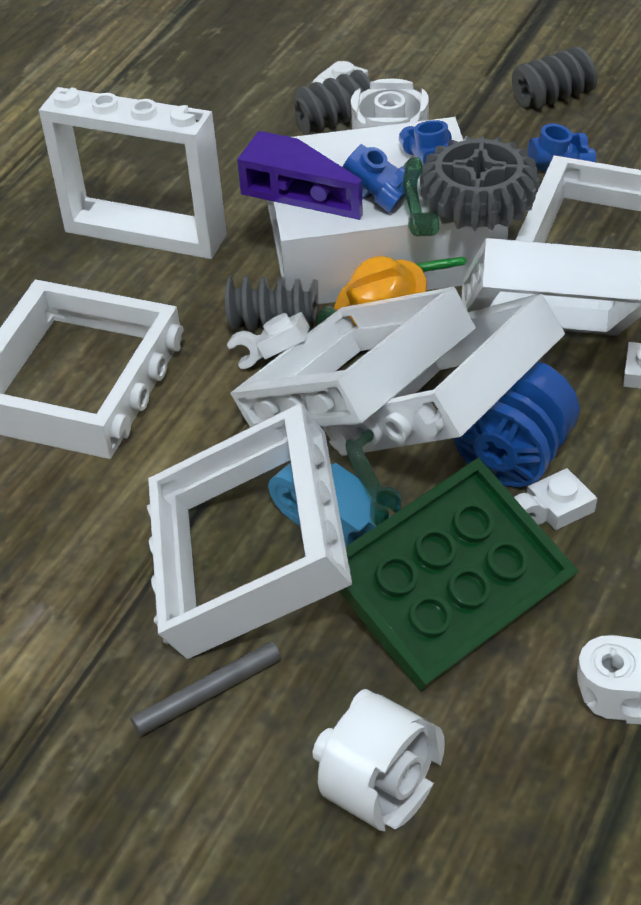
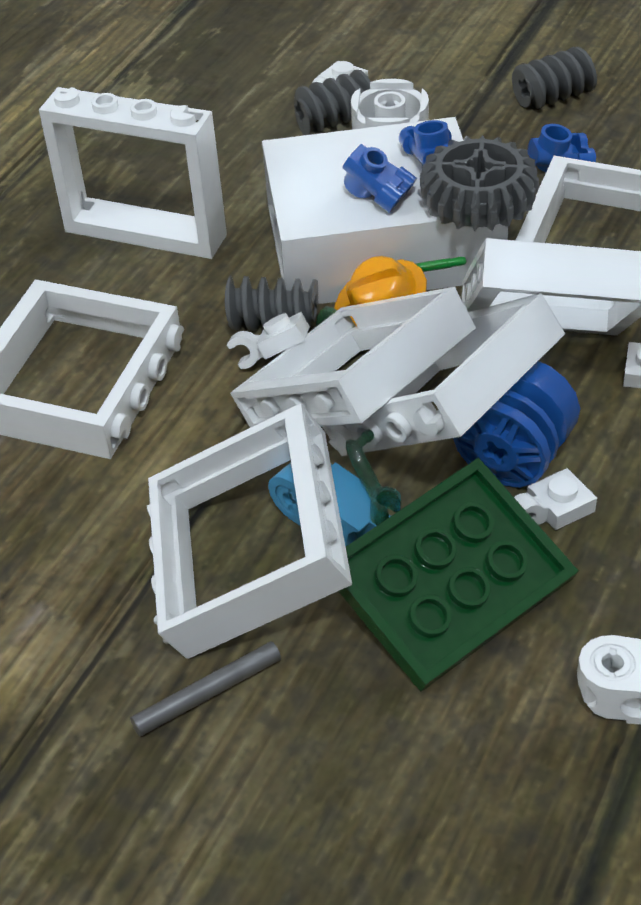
(298, 175): dark purple slope -> none
(378, 760): white brick -> none
(418, 223): clear green piece -> none

